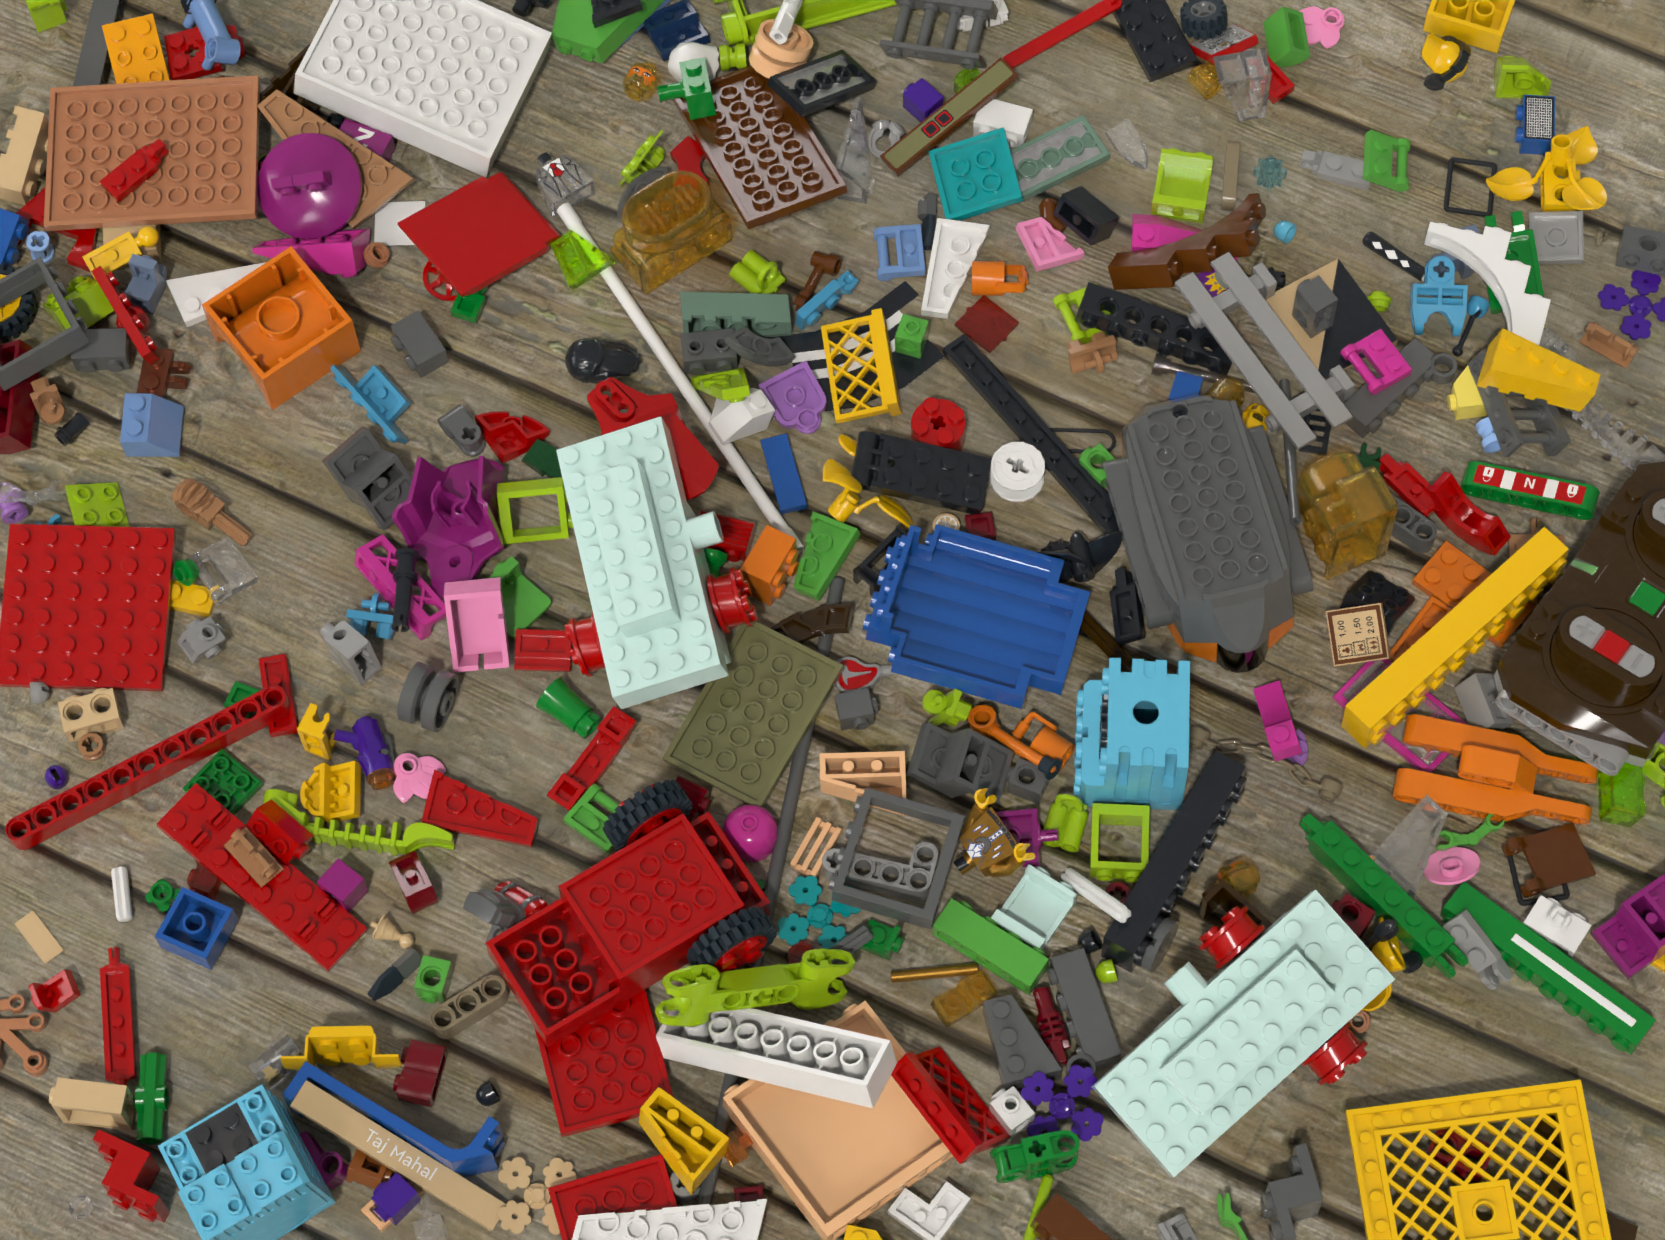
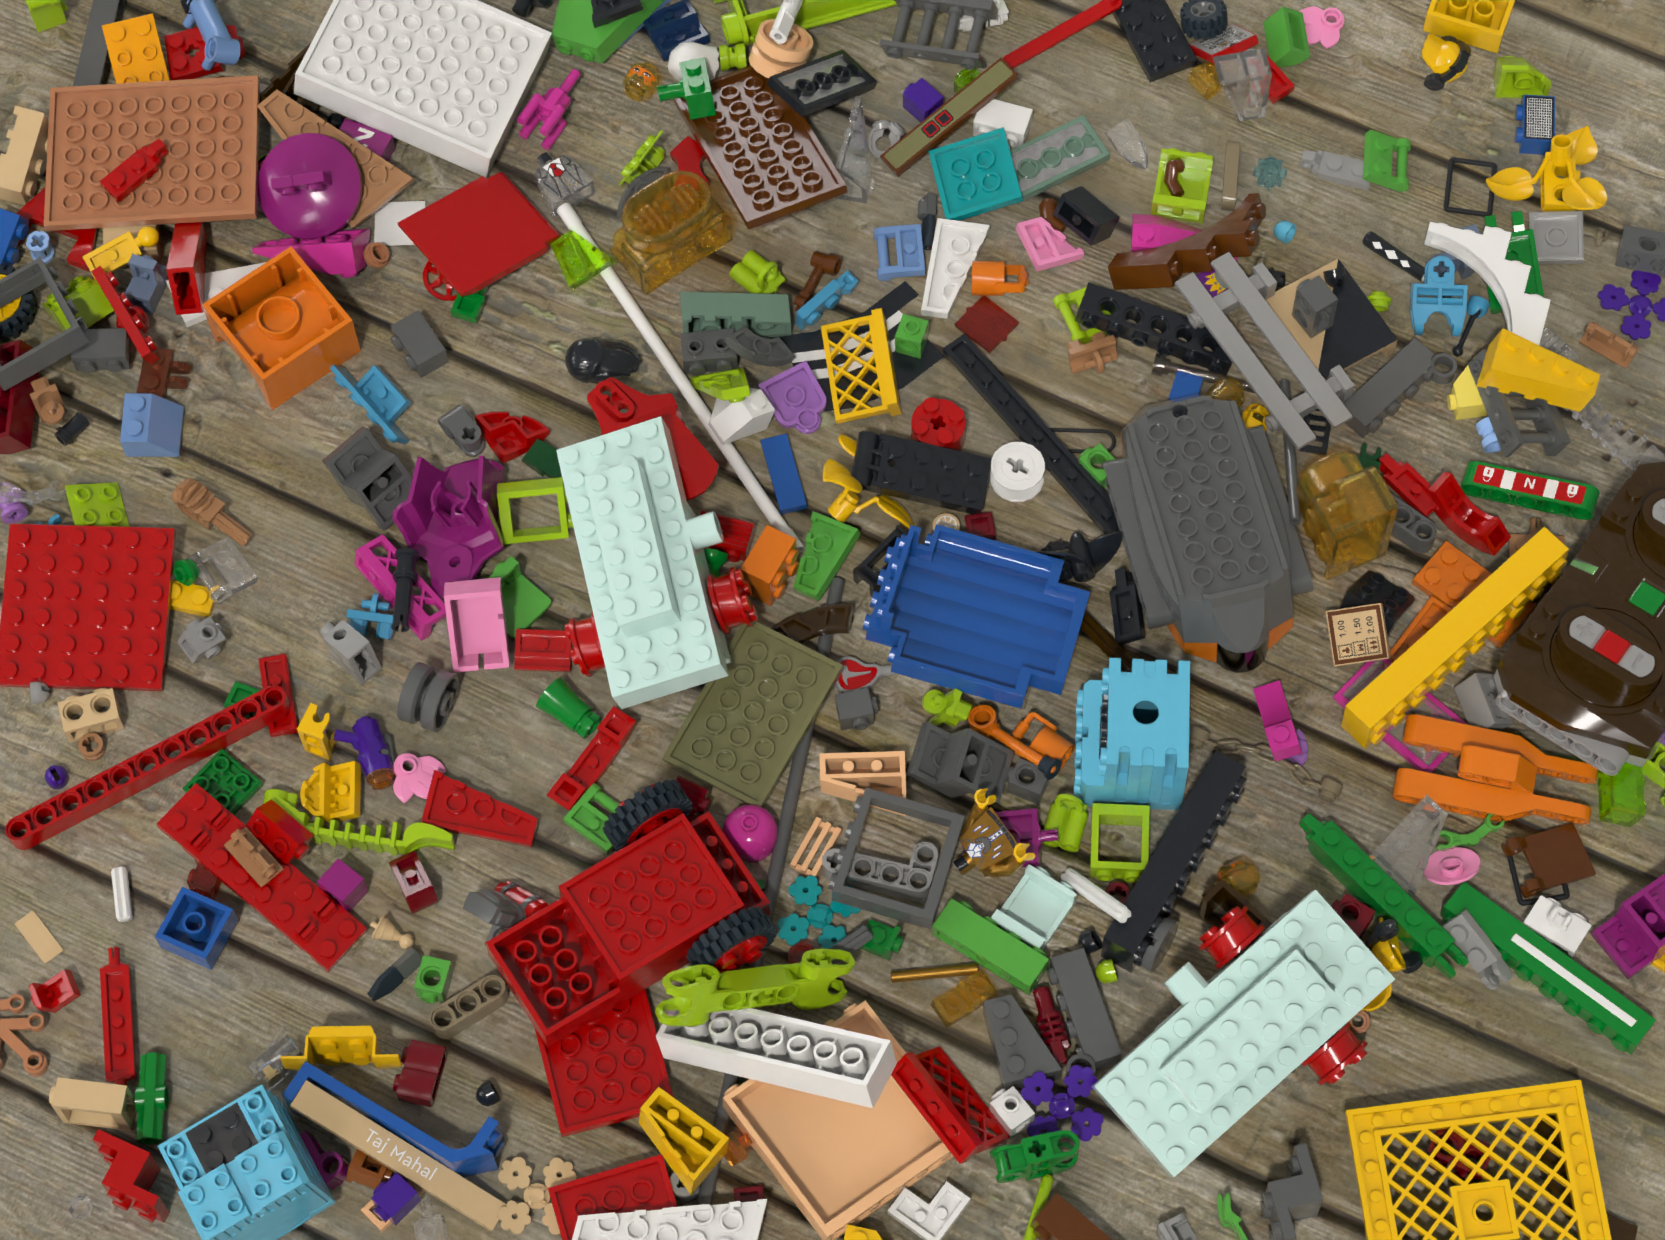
(157, 889): green plate -> none
(187, 267): none -> red slope
(548, 110): none -> dark pink plant
(1172, 169): none -> reddish brown arm
(1335, 277): none -> black hinge
(1382, 357): dark pink plate -> none

